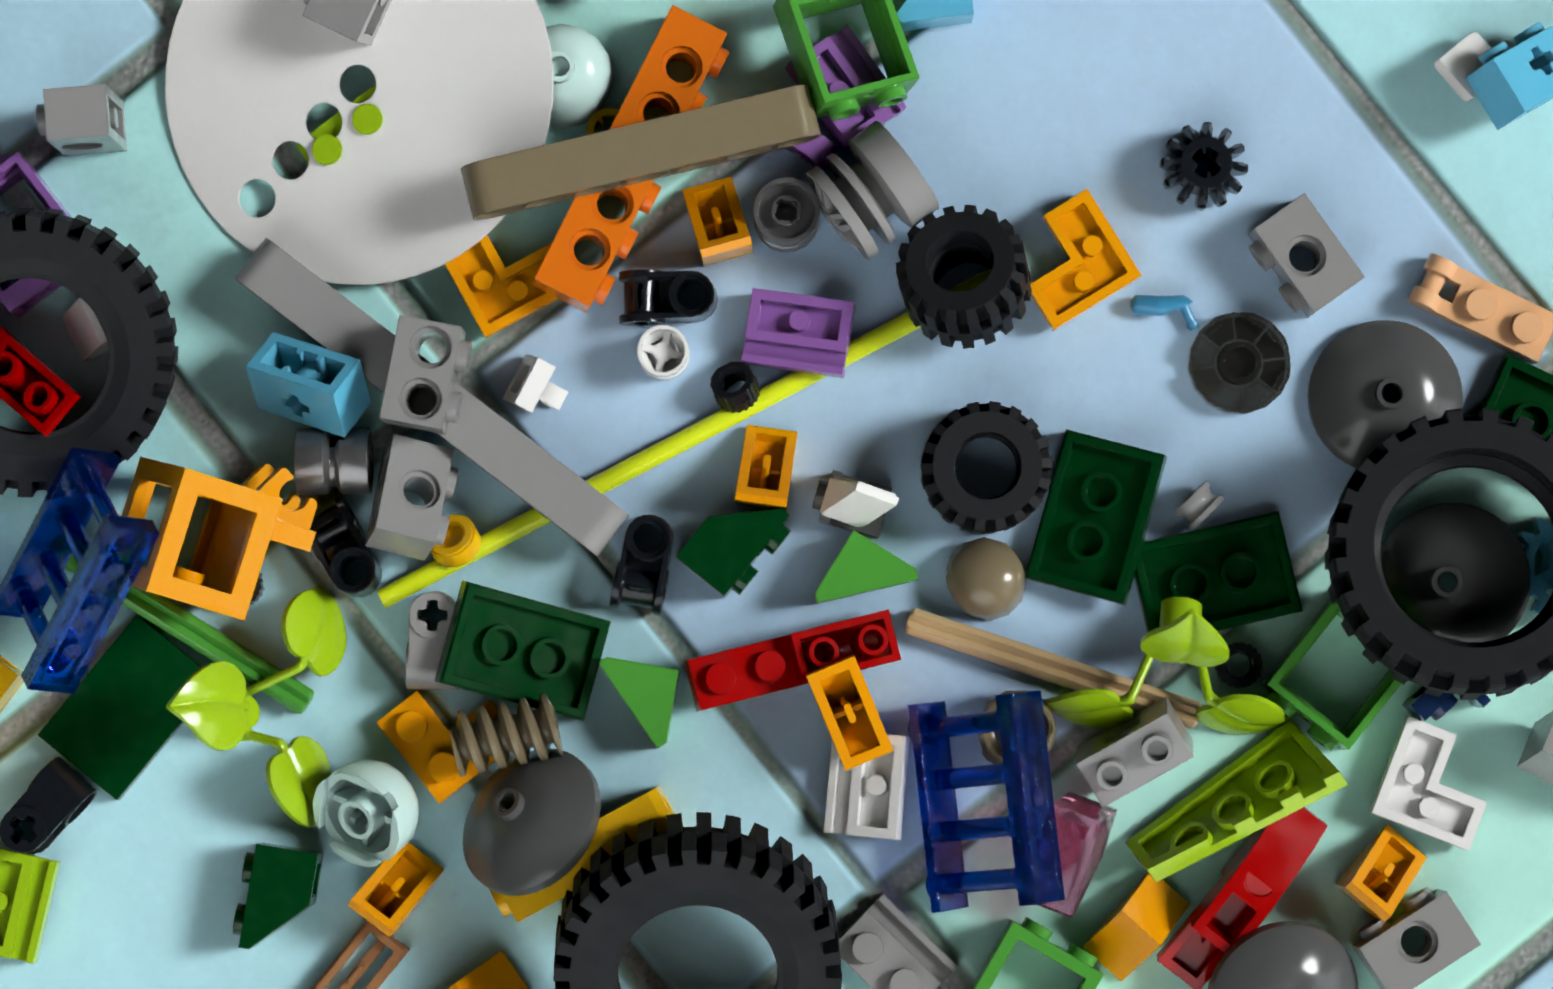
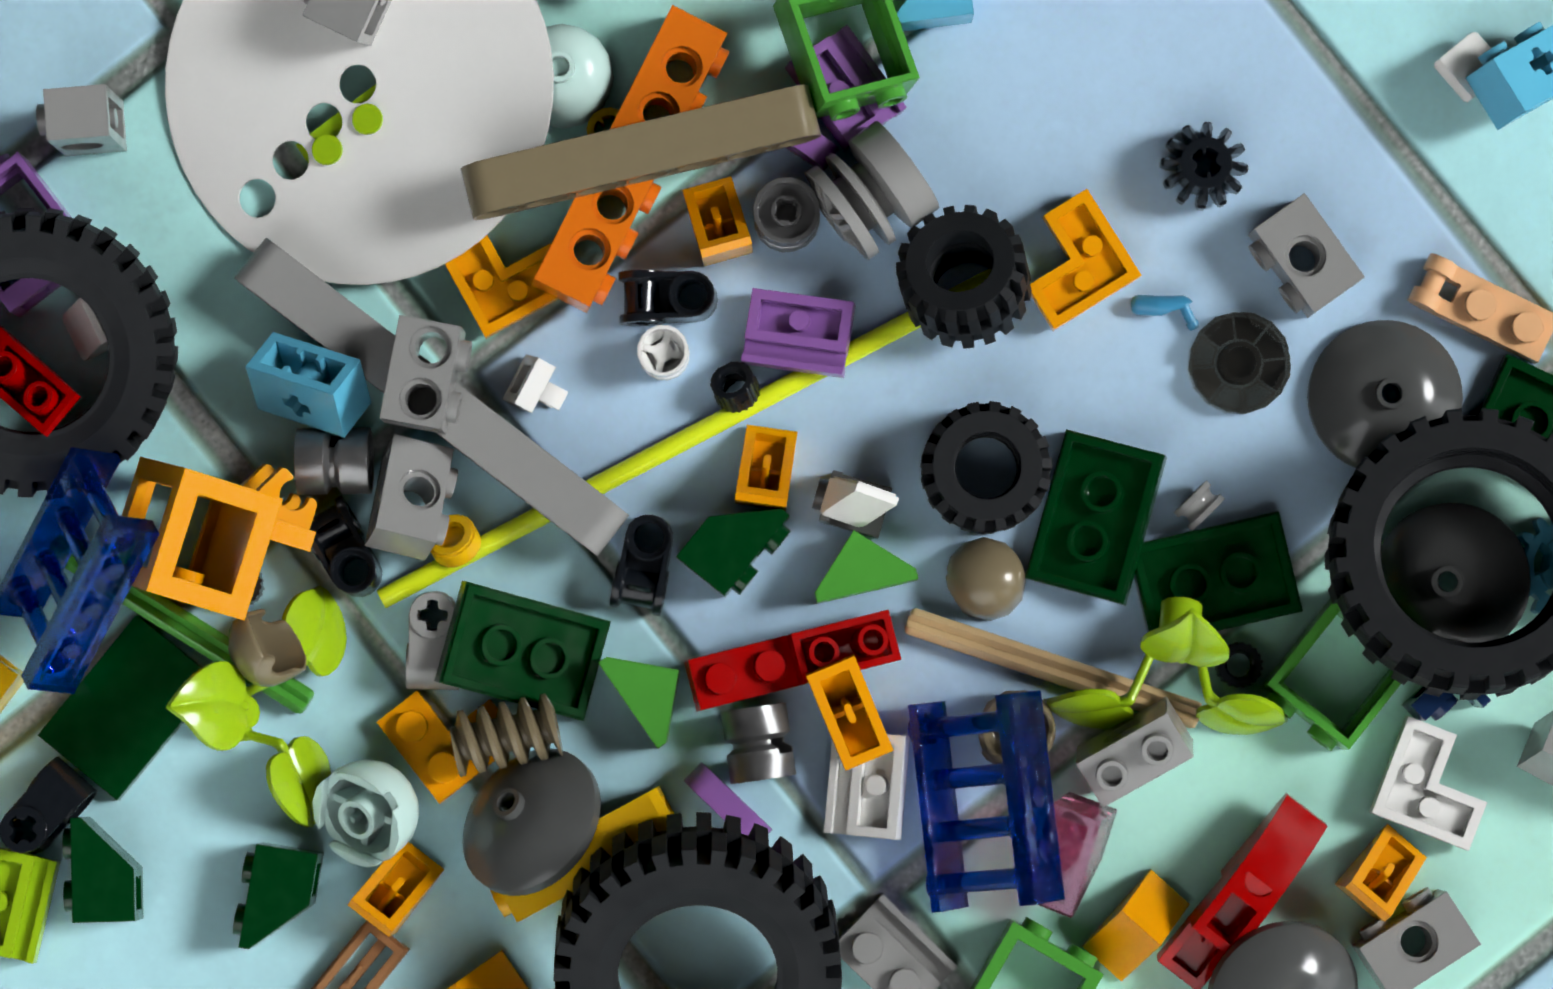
(104, 877): none -> dark green slope
(265, 650): none -> dark tan hair
(722, 798): none -> medium lavender beam
(758, 743): none -> flat silver wheel
(1247, 795): lime wing -> none

